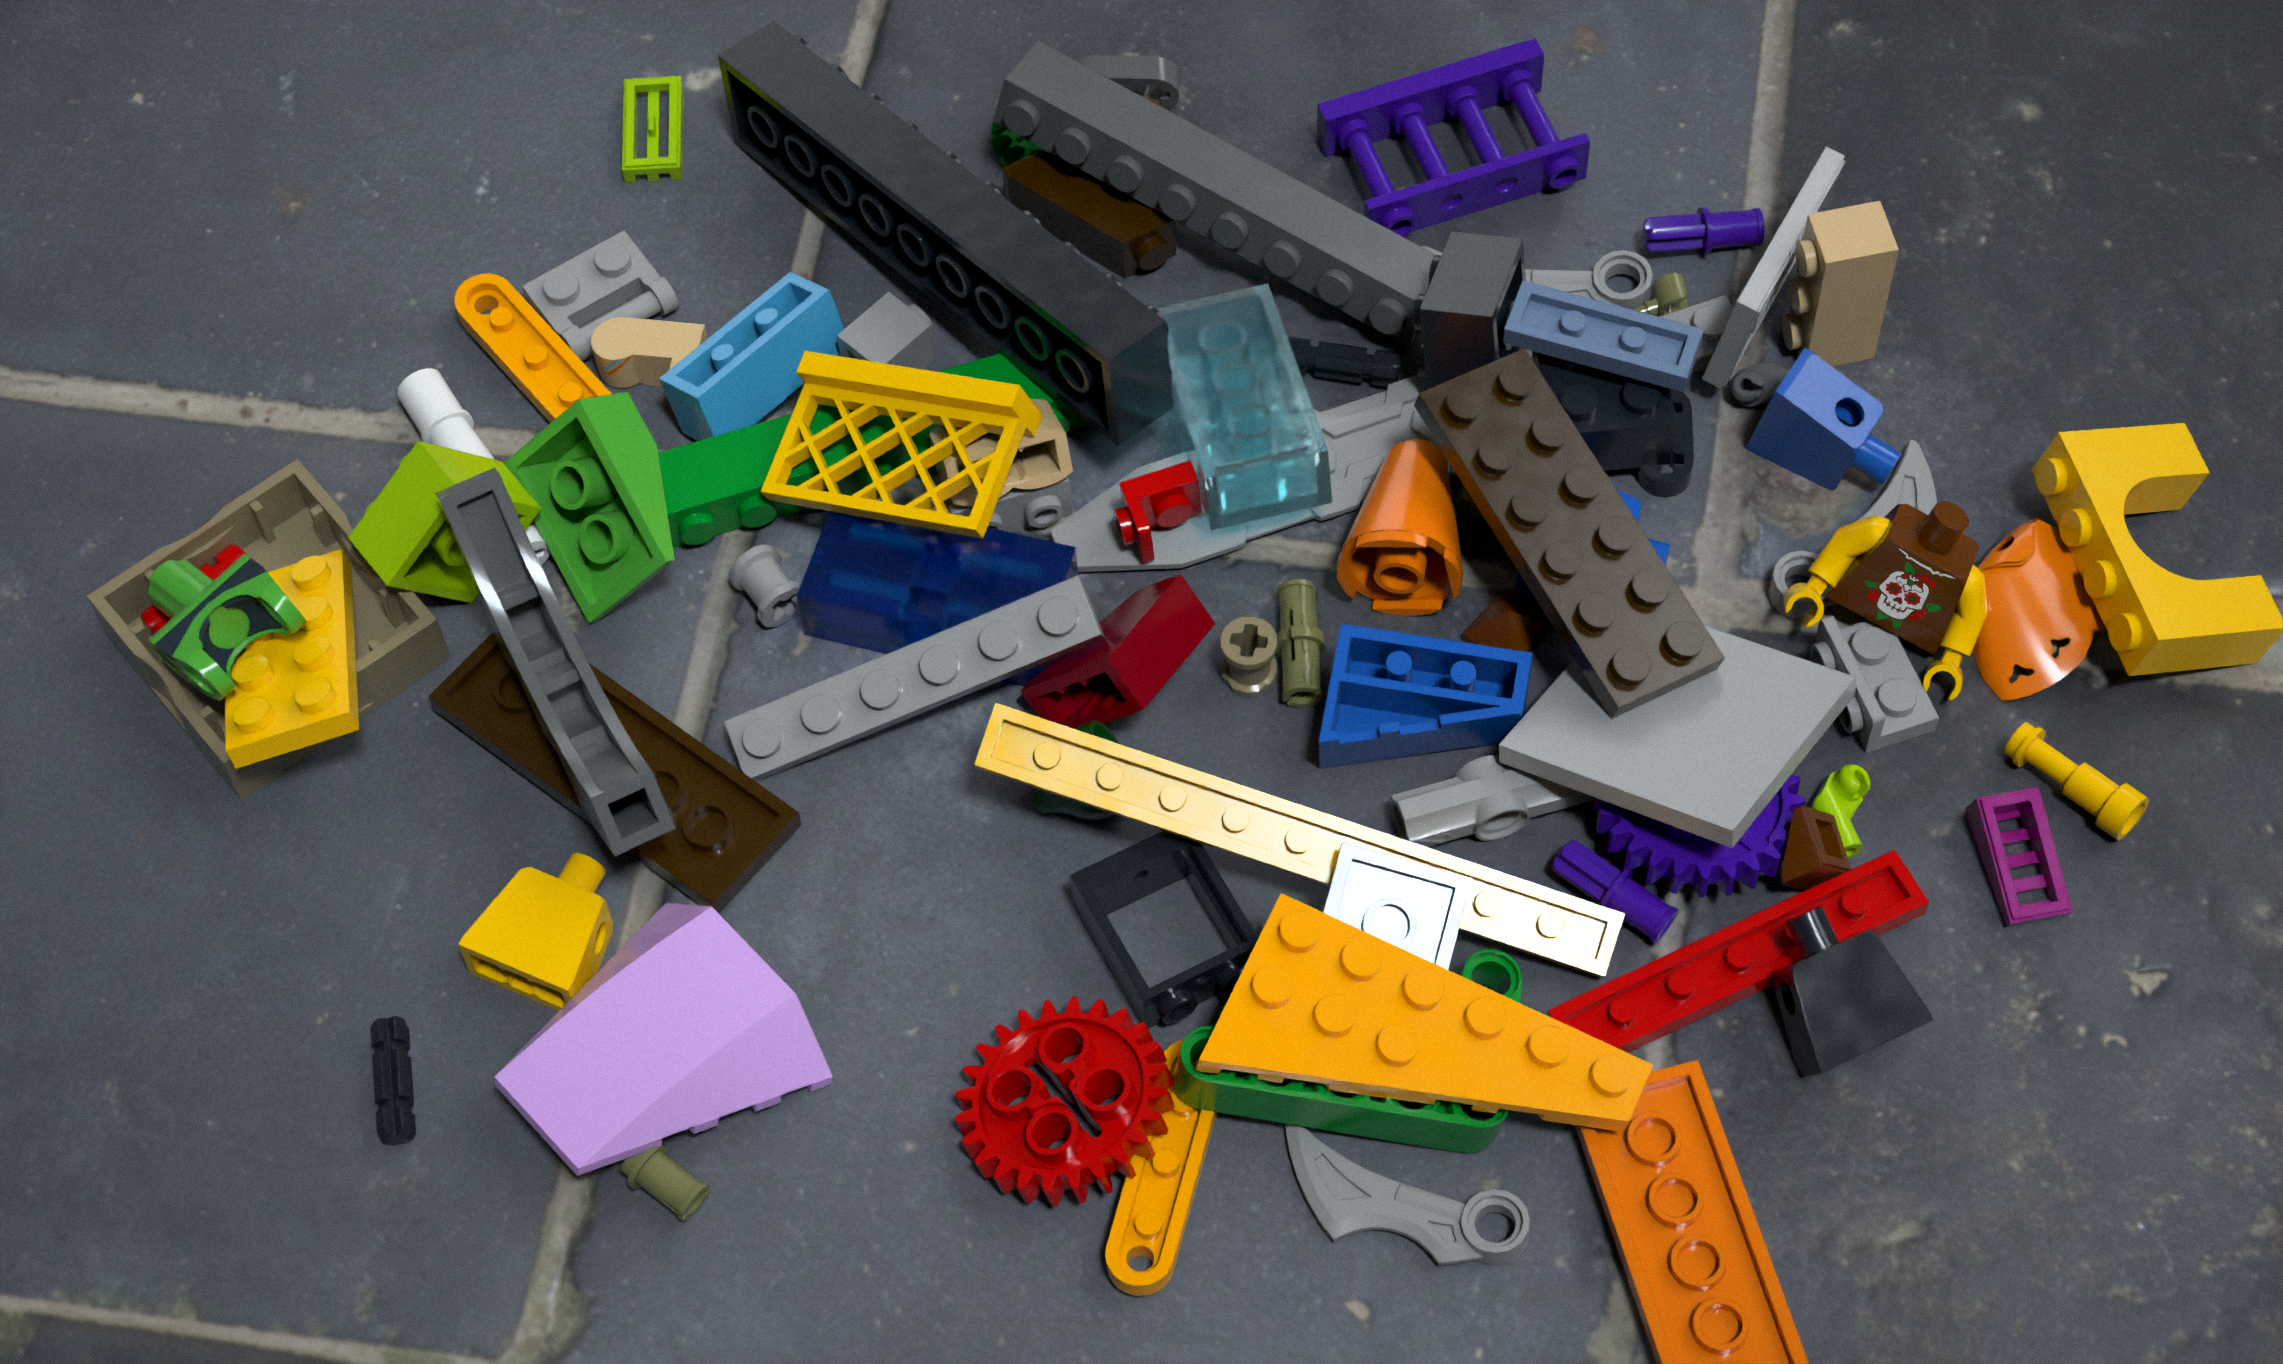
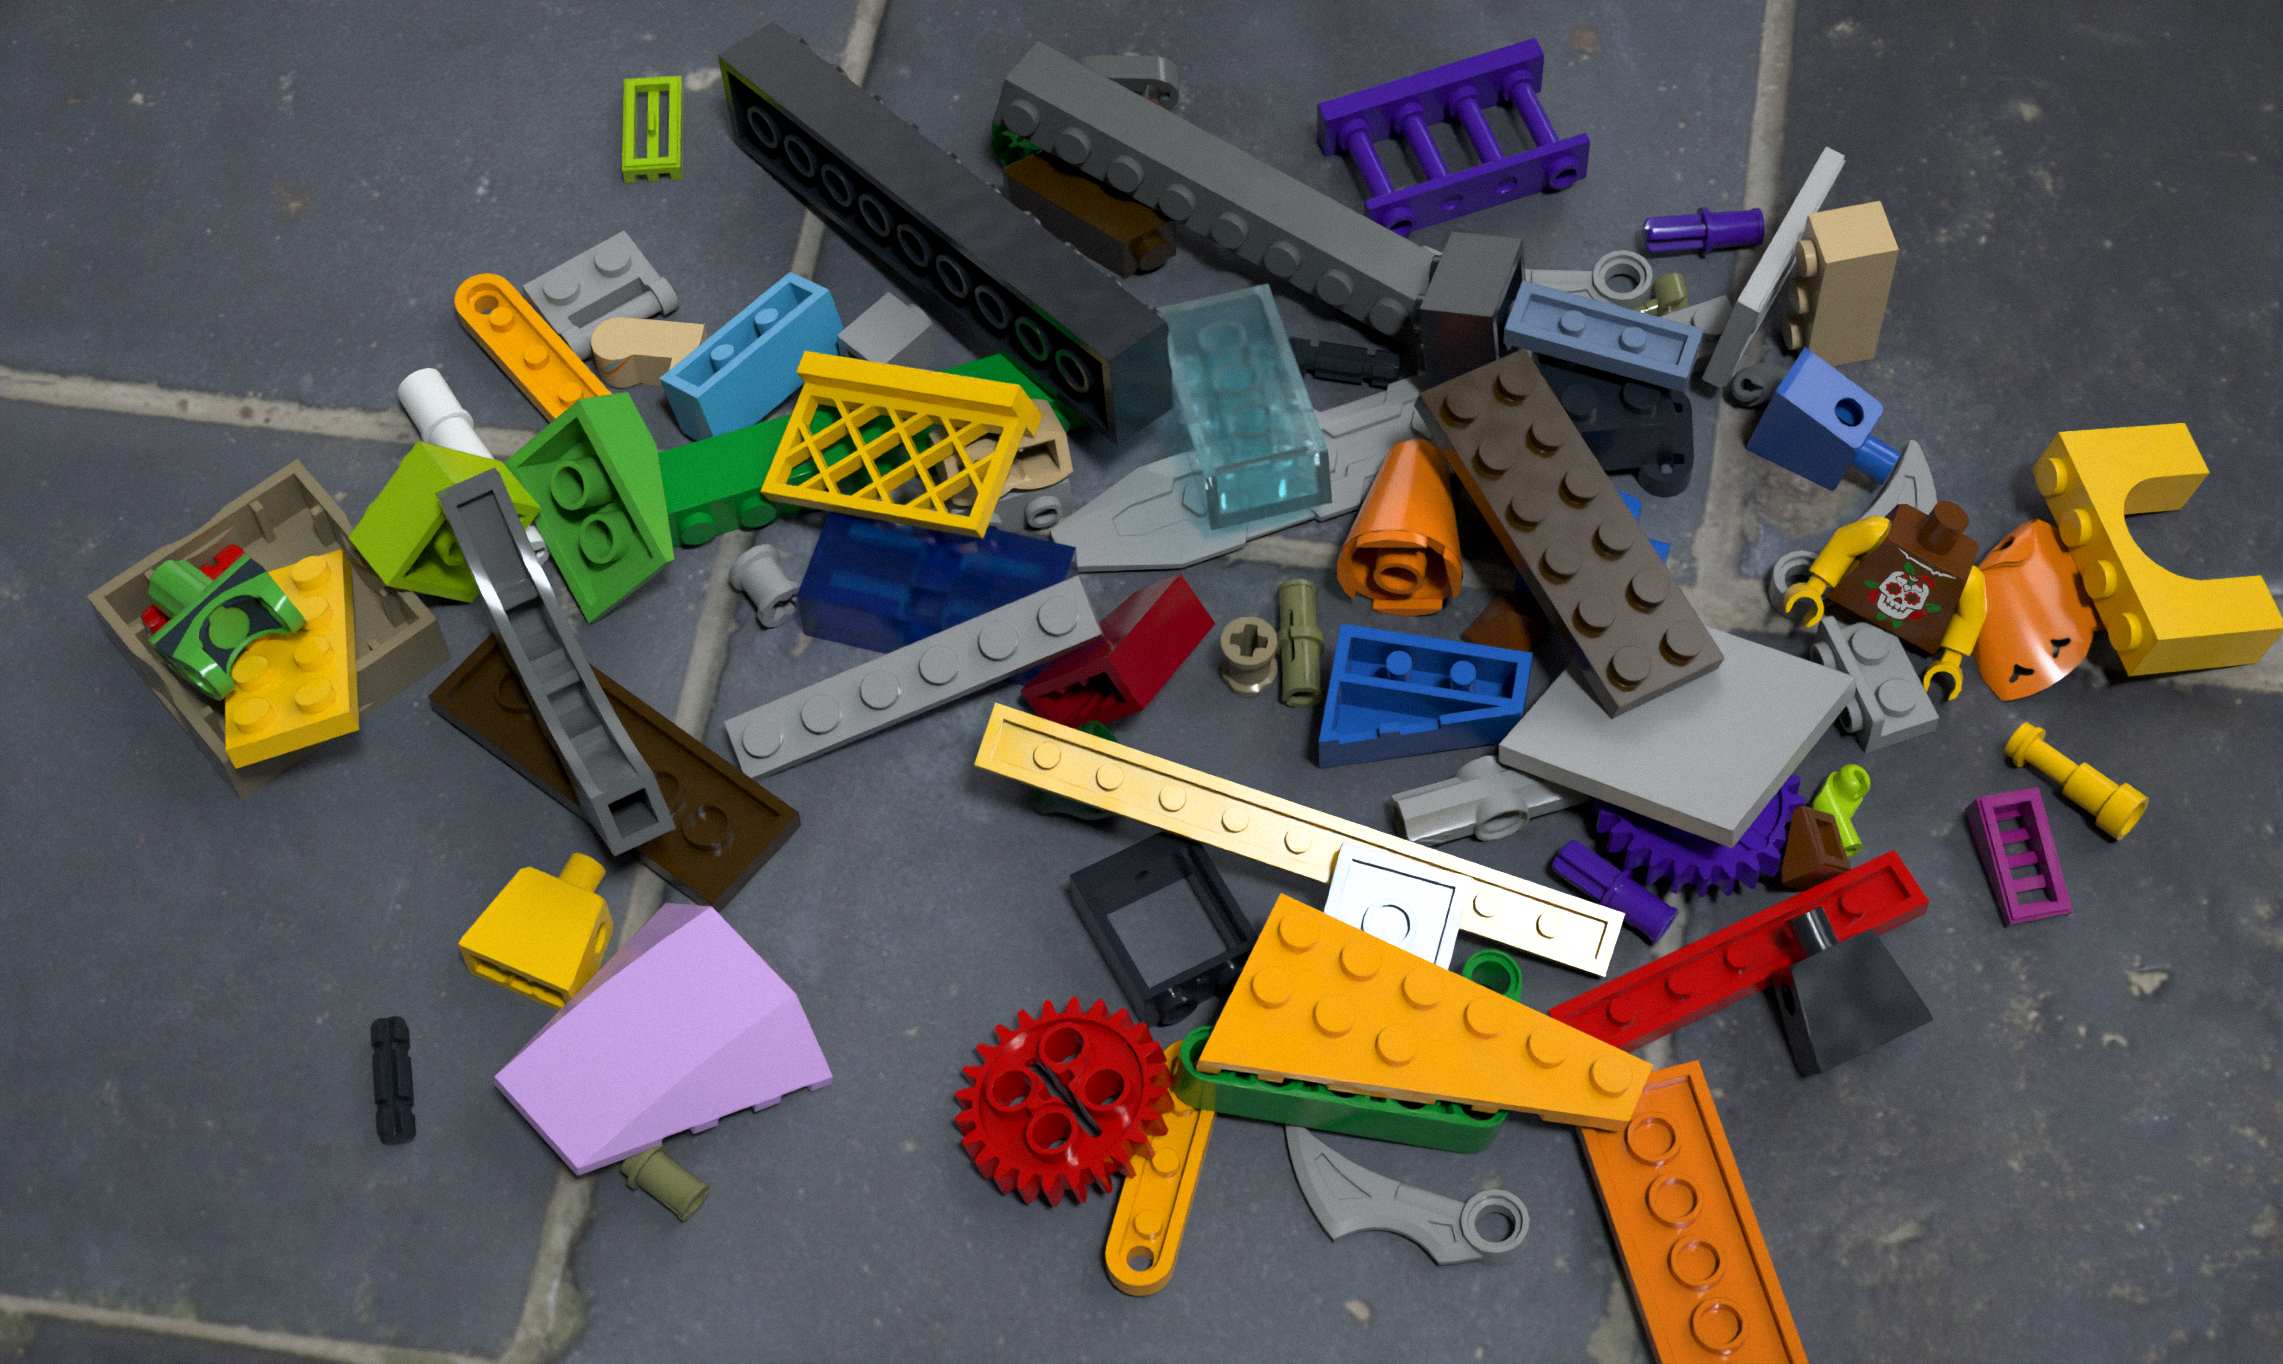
(1154, 501): red bracket -> none

